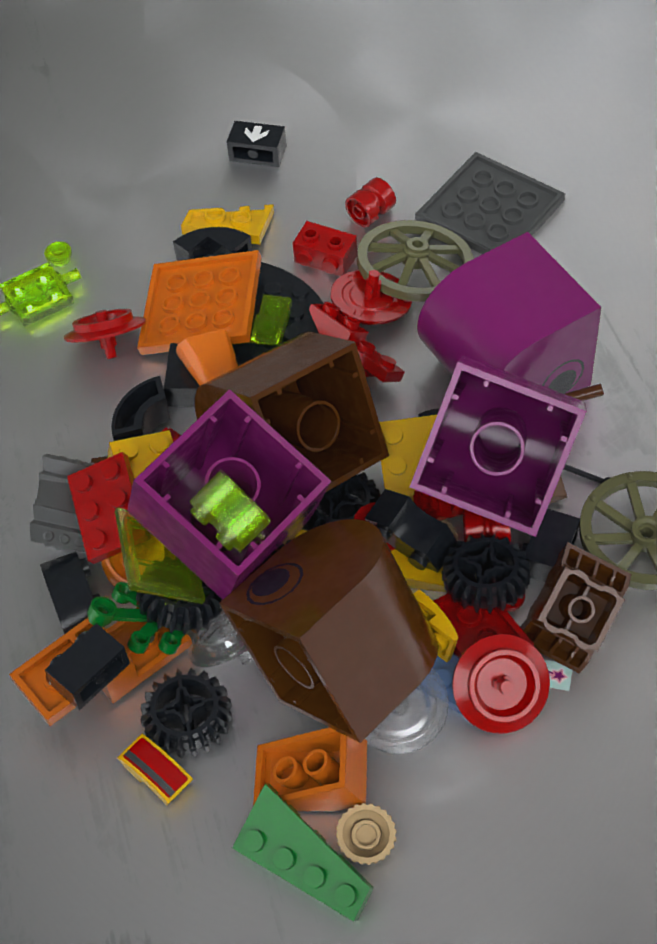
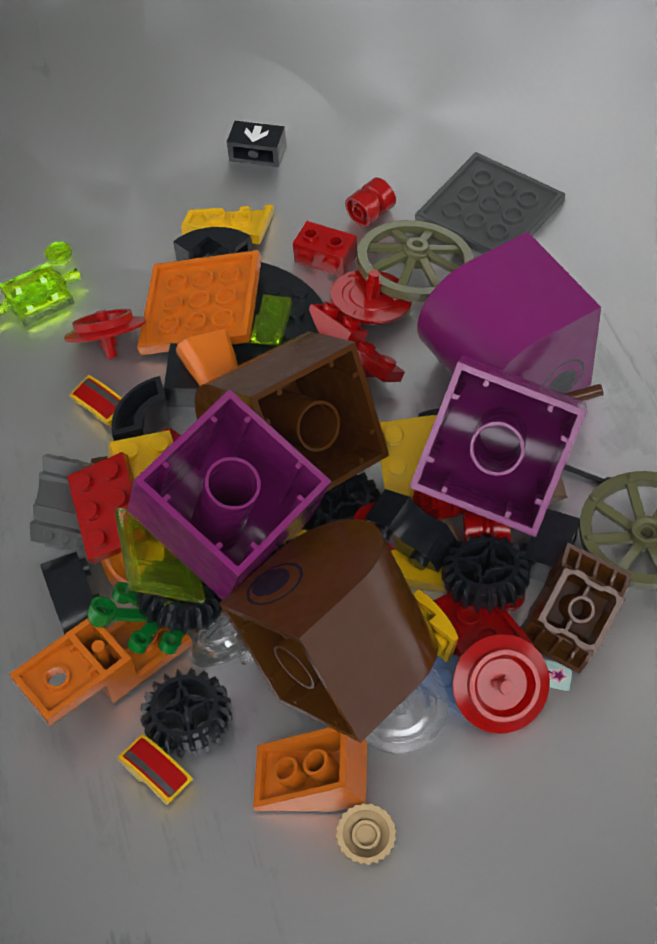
(87, 666): black brick -> none
(97, 399): none -> slope
(229, 511): clear neon green brick -> none
(295, 852): green wing -> none

